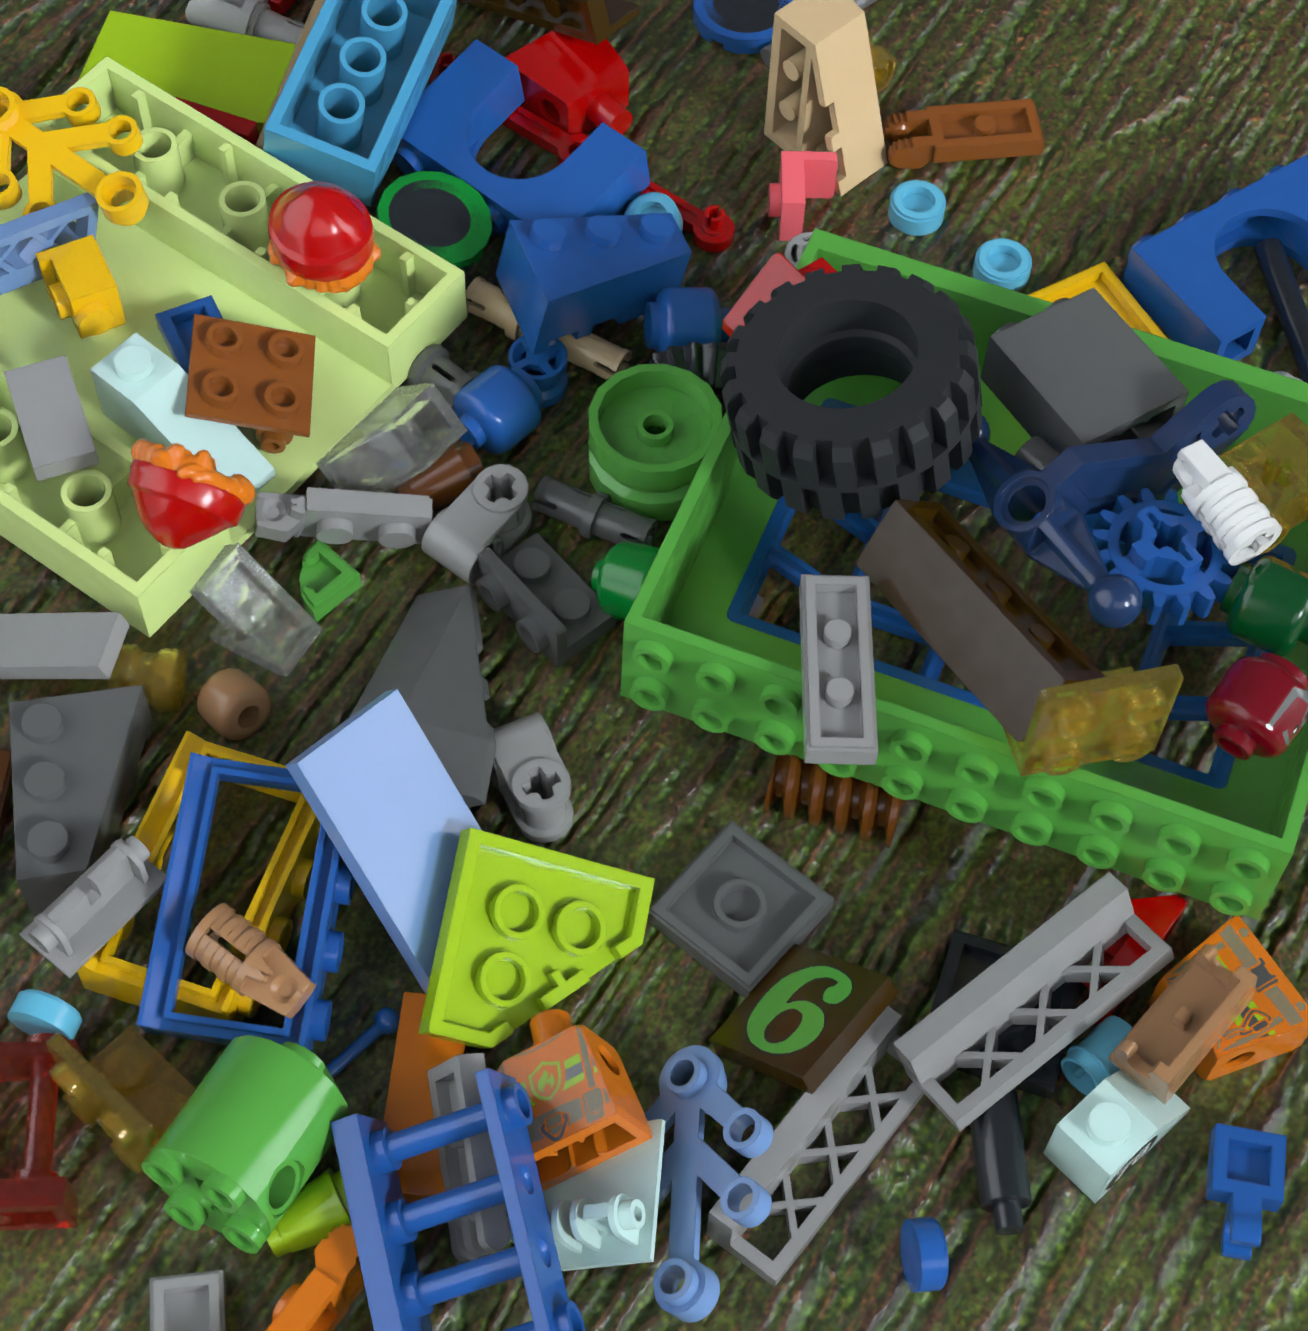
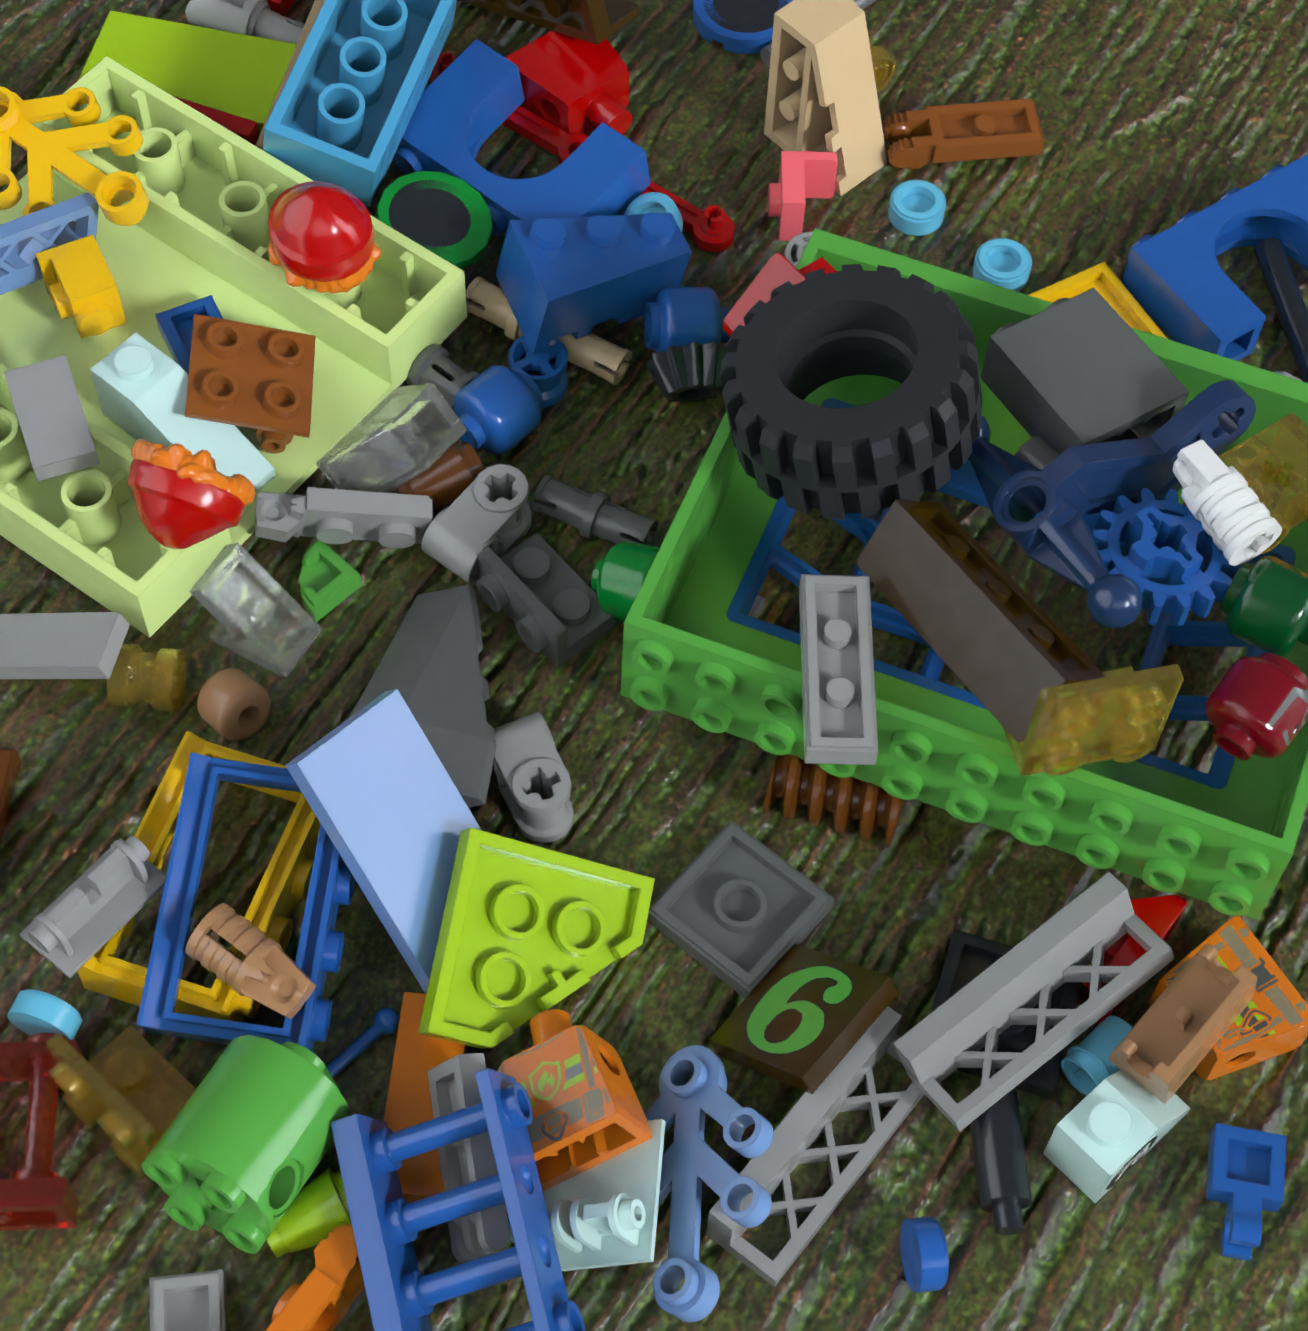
(72, 782): dark grey wedge -> none
(650, 436): bright green wheel -> none

